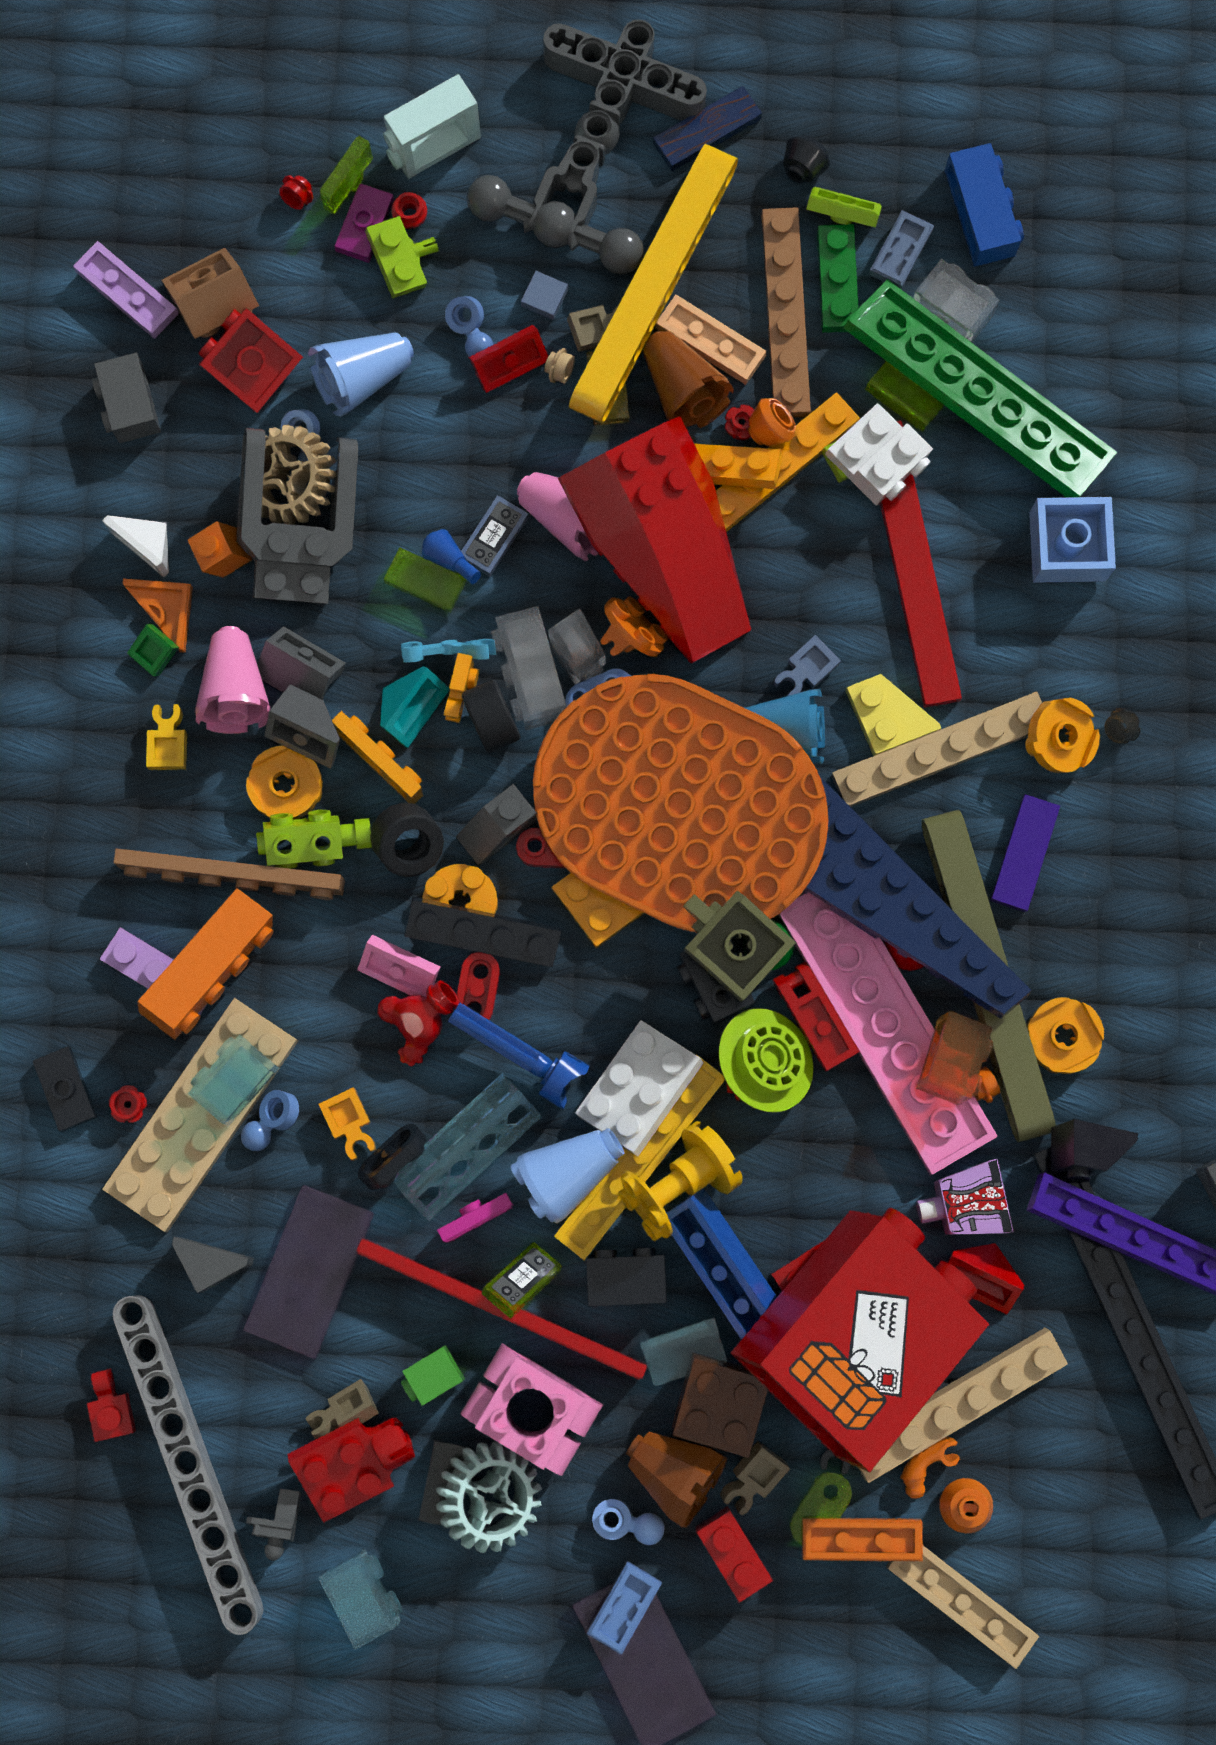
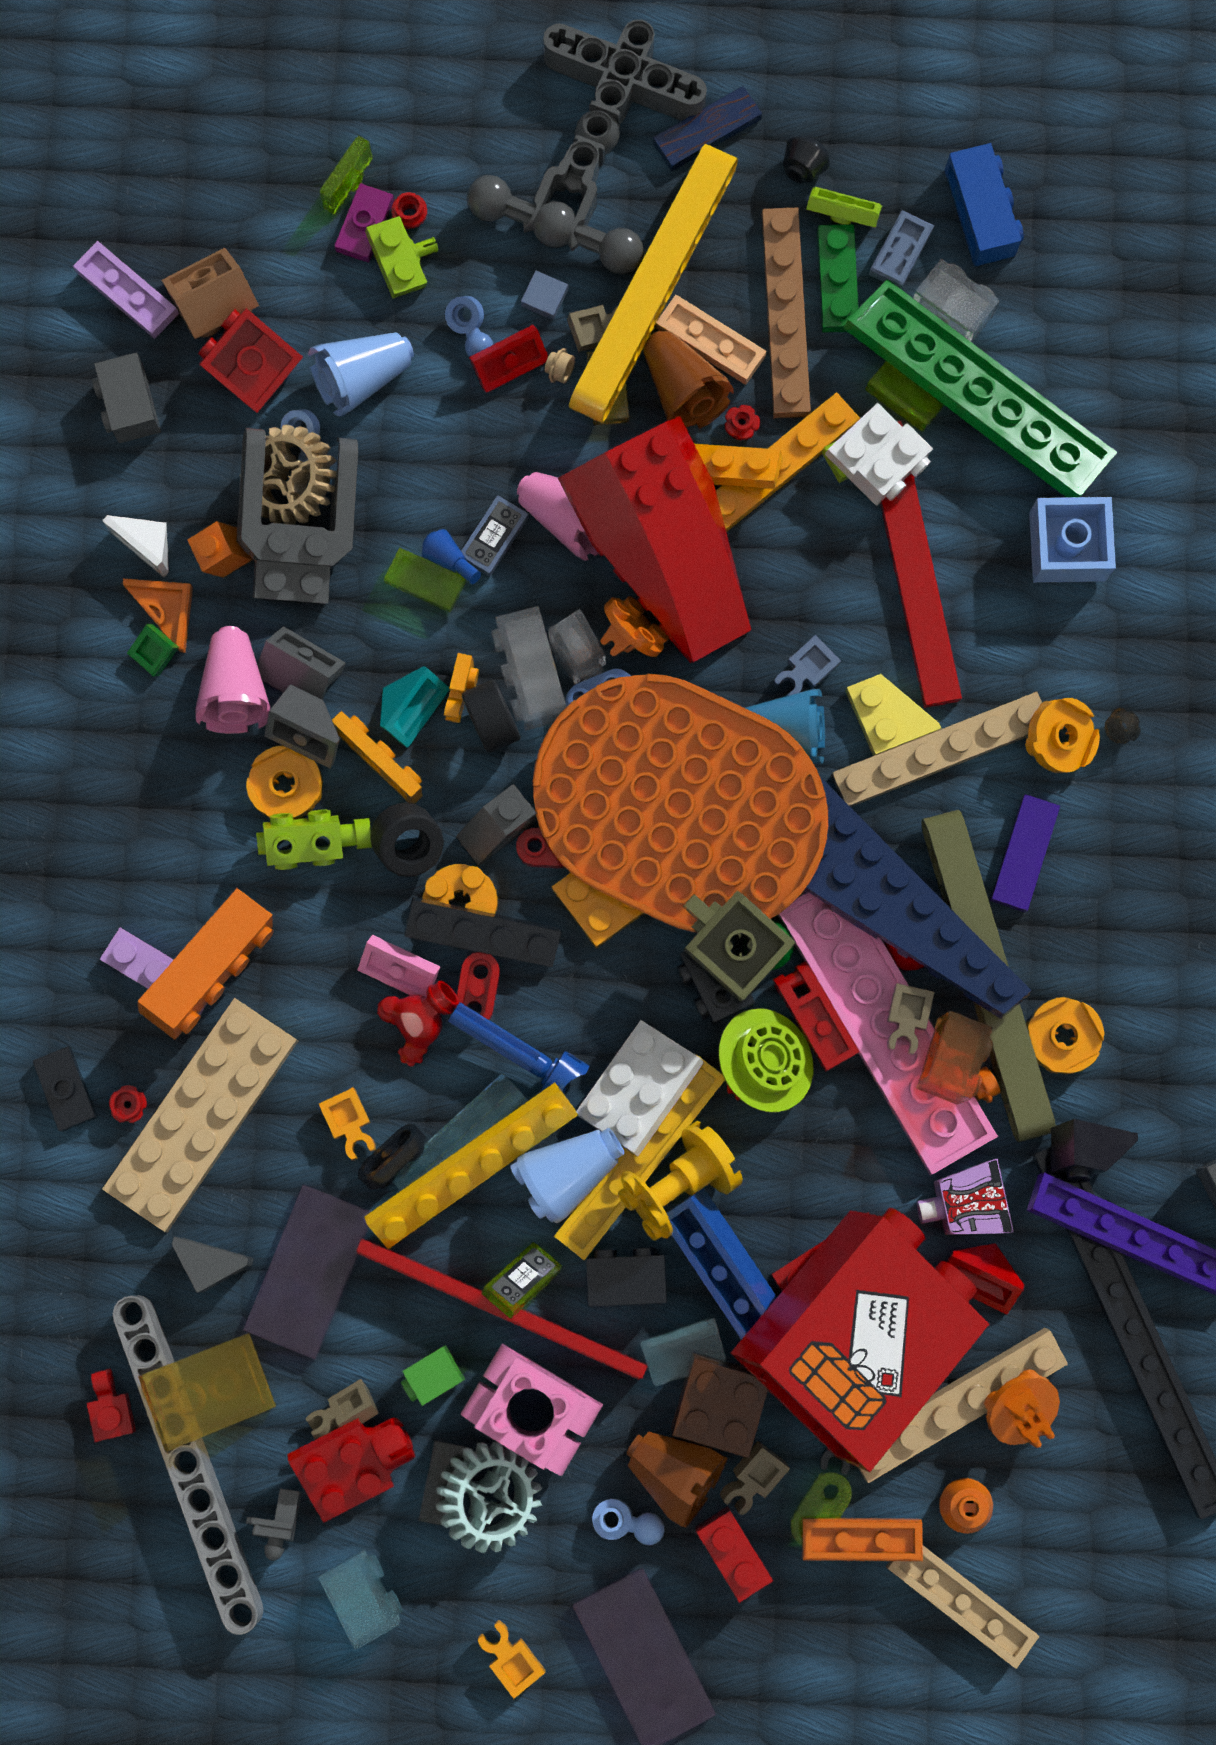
(166, 745): yellow plate -> none
(206, 1392): none -> clear yellow tile
(212, 872): medium nougat plate -> none
(232, 1079): clear light blue brick -> none
(276, 1111): medium blue plate -> none
(296, 191): red plate -> none
(432, 127): light aqua window -> none
(470, 1166): none -> yellow plate
(474, 1216): dark pink plate -> none
(478, 649): medium azure piece -> none
(514, 1663): none -> light orange plate
(624, 1607): medium blue plate -> none
(771, 423): orange cone -> none
(911, 1011): none -> dark tan plate
(915, 1469): orange piece -> none
(1023, 1409): none -> orange plate

